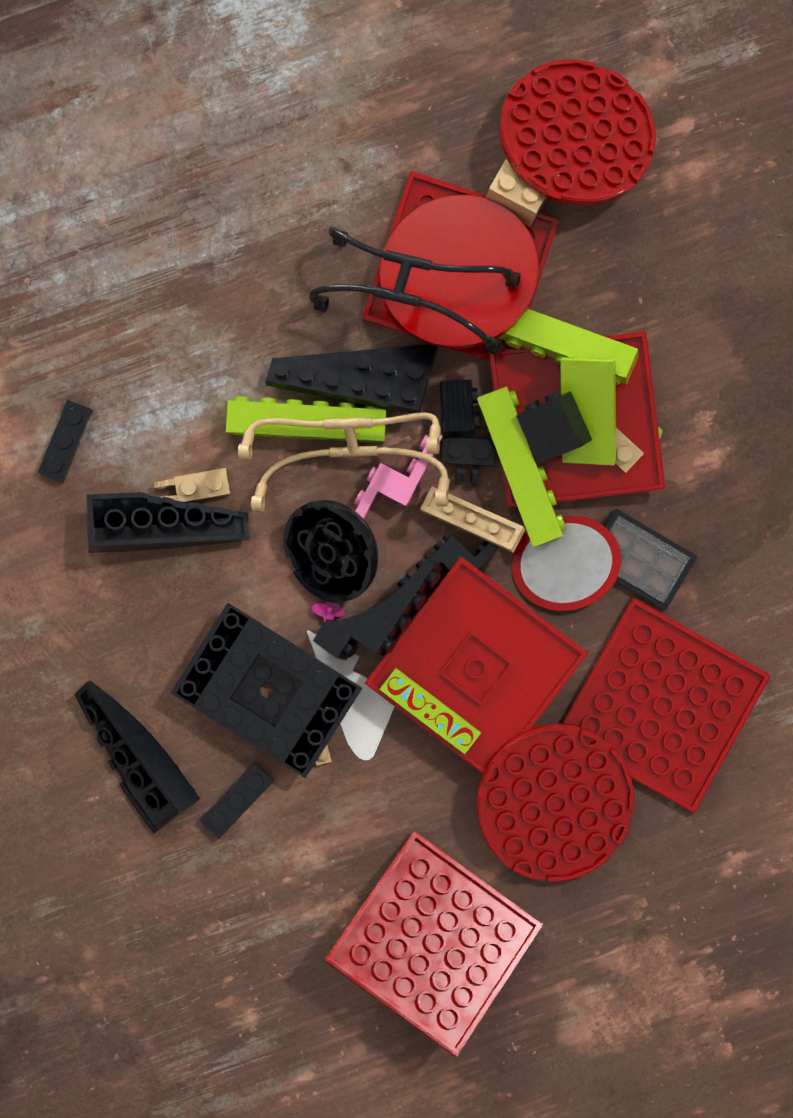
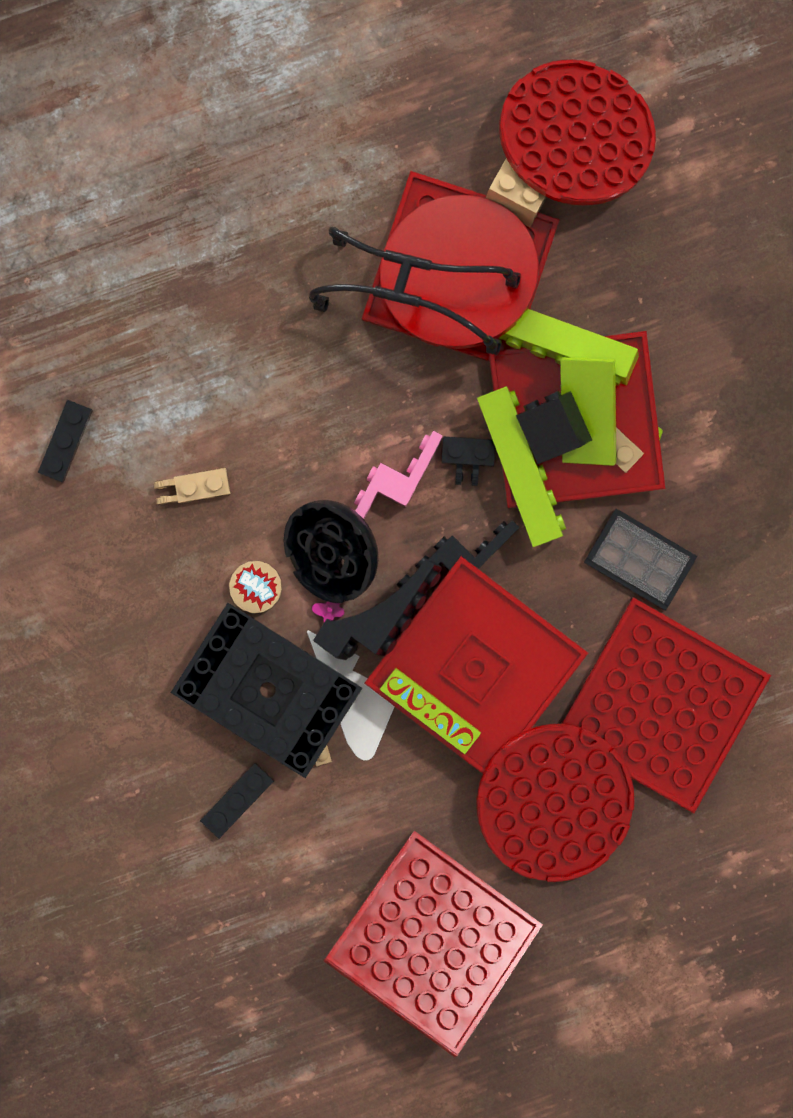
(146, 769): black wedge -> none
(150, 523): black wedge -> none
(243, 413): lime brick -> none
(255, 587): none -> tile
(352, 449): tan bar -> none
(373, 377): black wing -> none
(457, 408): black brick -> none
(474, 521): tan plate -> none
(569, 569): flat silver sticker -> none

